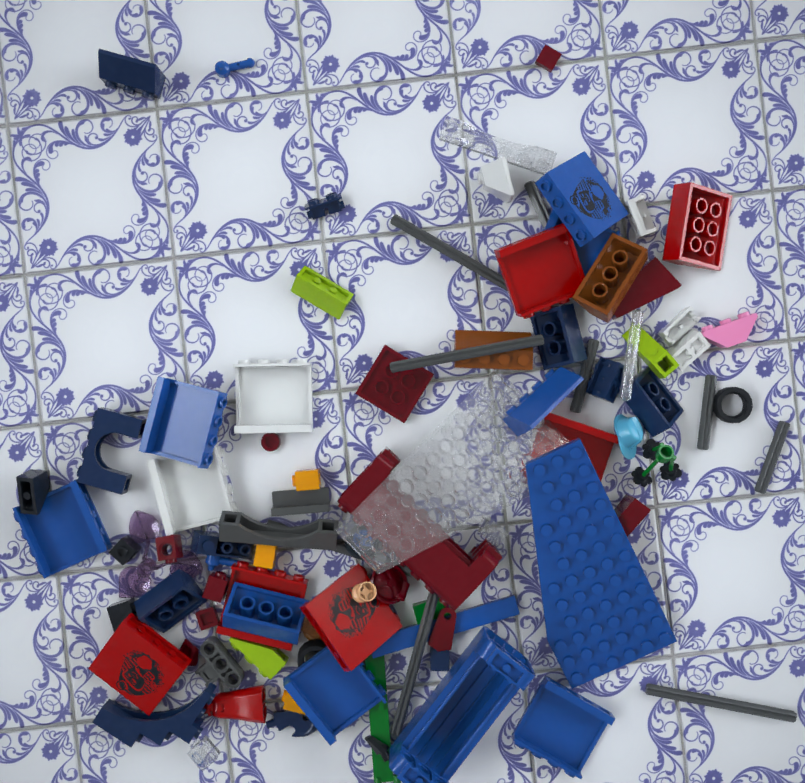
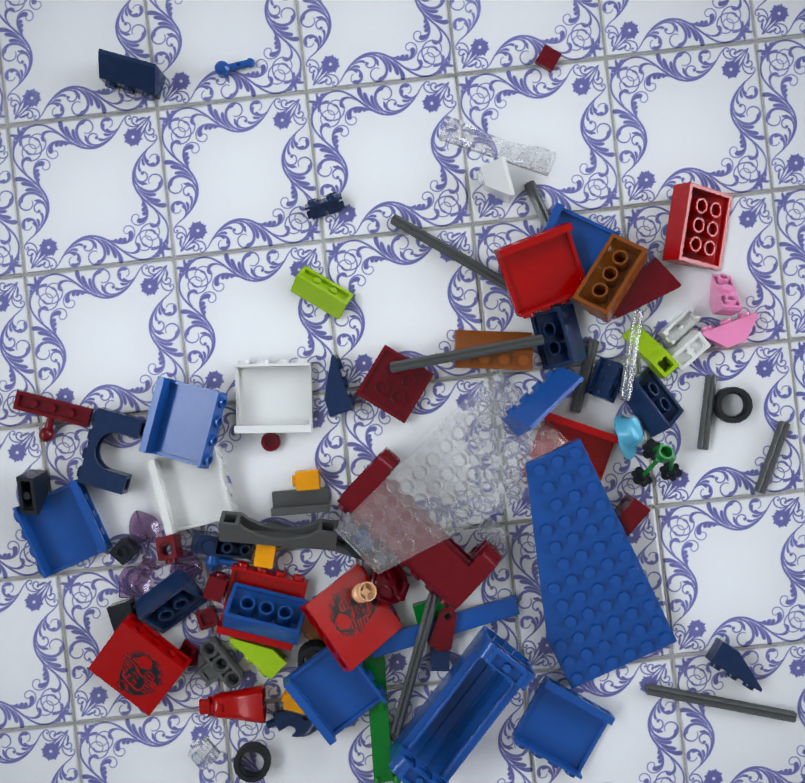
(53, 410): none -> dark red plate
(132, 725): dark blue arch -> none
(246, 775): none -> black tyre
(336, 394): none -> dark blue slope
(379, 747): black bar -> none
(581, 198): blue panel -> none
(639, 217): white hinge -> none
(723, 296): none -> bright pink slope
(729, 659): none -> dark blue slope

